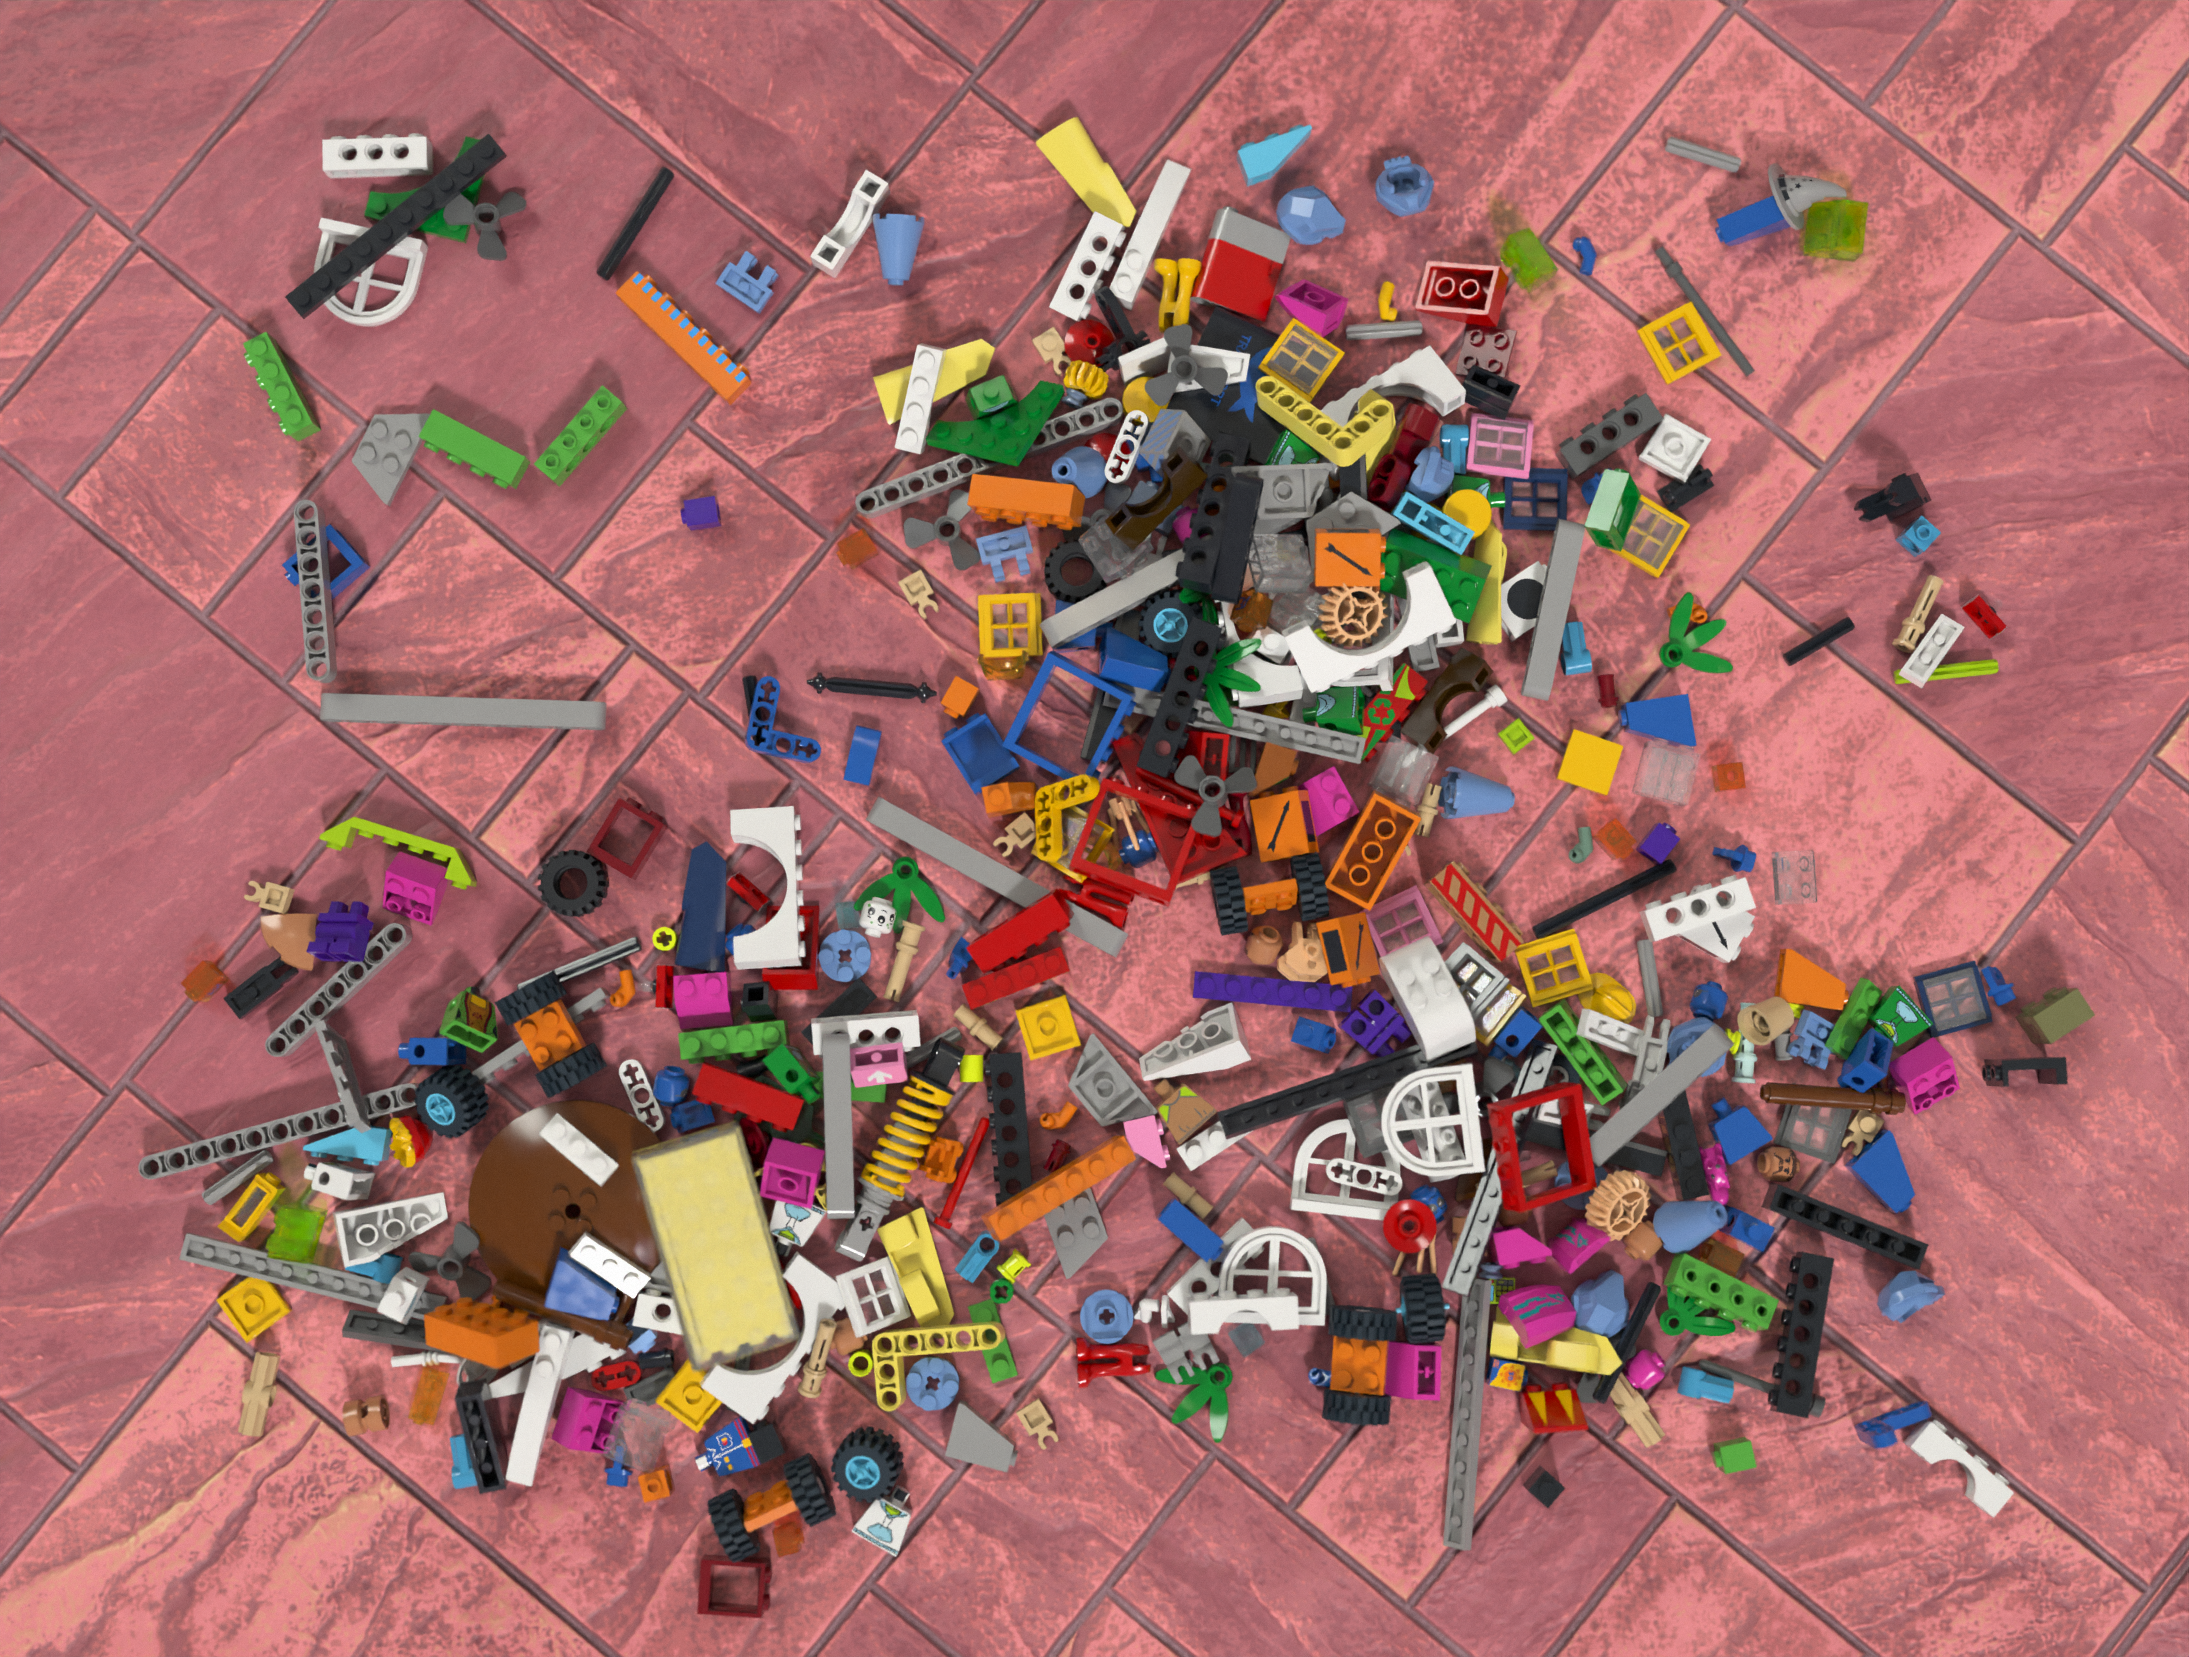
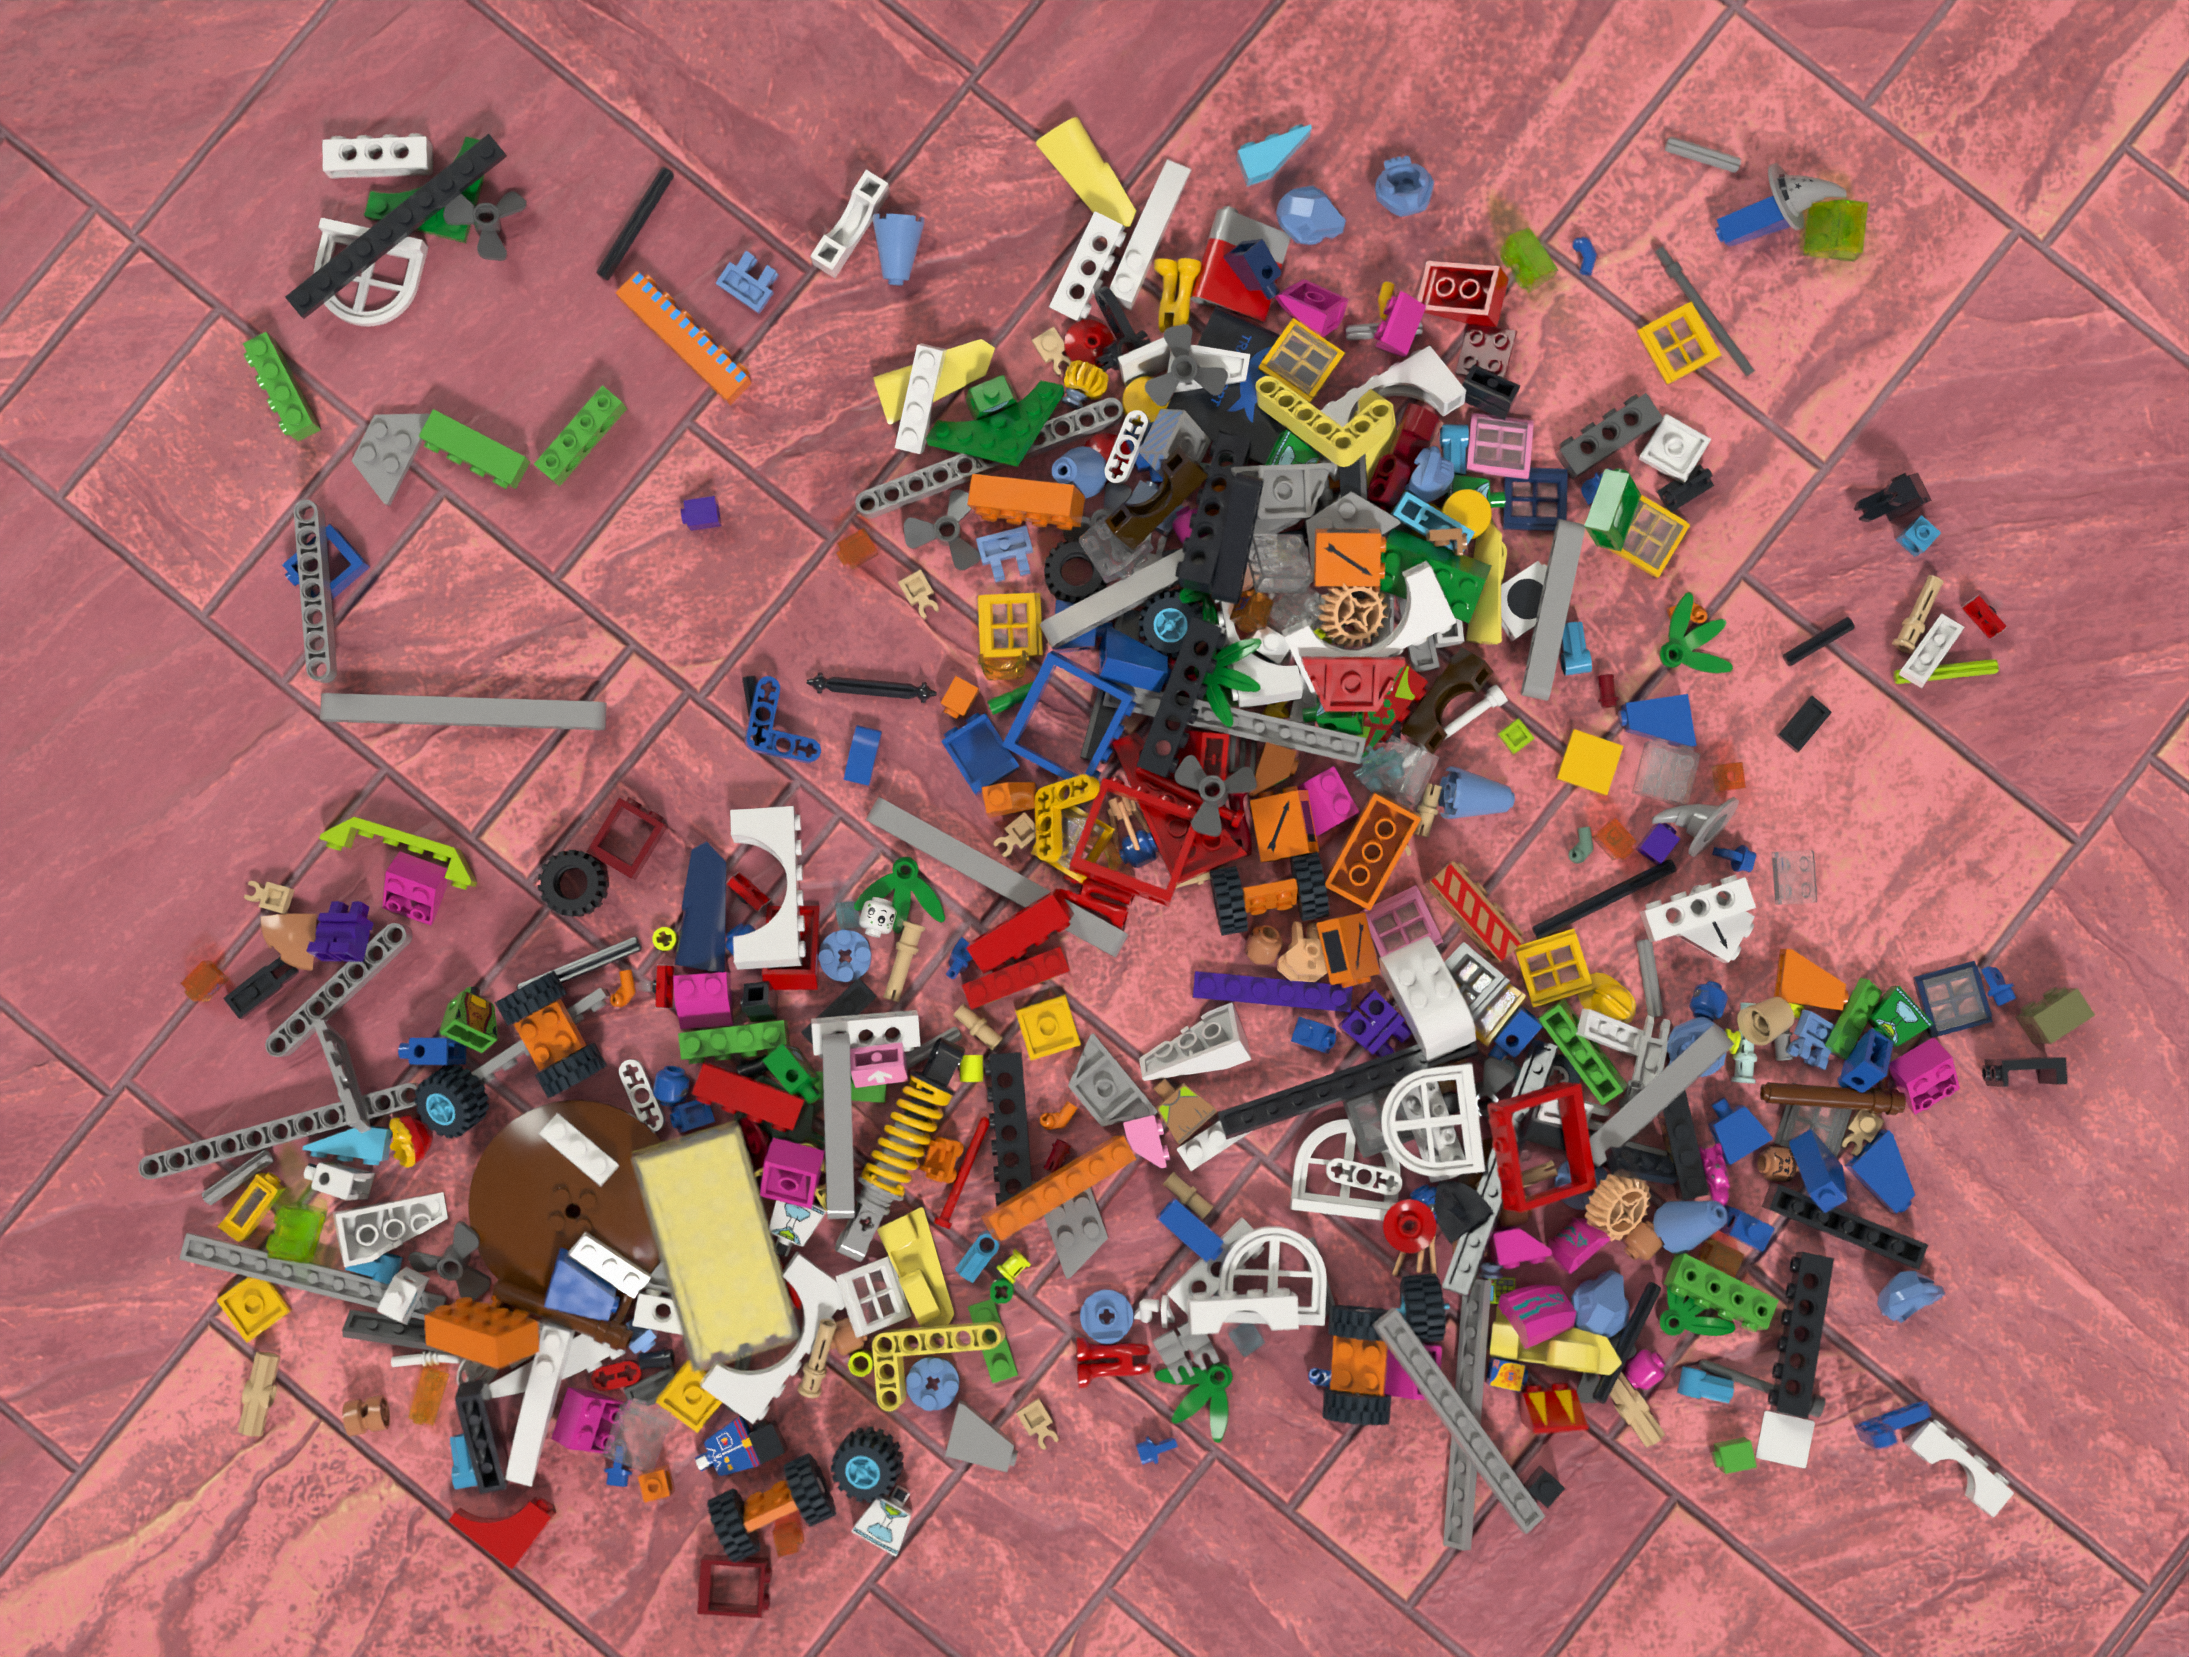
(507, 1536): none -> red arch
(1009, 699): none -> green piece
(1149, 1451): none -> blue piece
(1255, 267): none -> dark blue torso
(1352, 681): none -> wing
(1377, 763): none -> clear light blue hips
(1400, 325): none -> dark pink slope
(1443, 537): none -> medium nougat bracket
(1458, 1208): none -> black shield
(1458, 1420): none -> light grey plate
(1641, 1165): none -> black plate
(1700, 820): none -> light grey piece
(1785, 1439): none -> white sticker
(1804, 724): none -> black tile
(1820, 1170): none -> blue slope

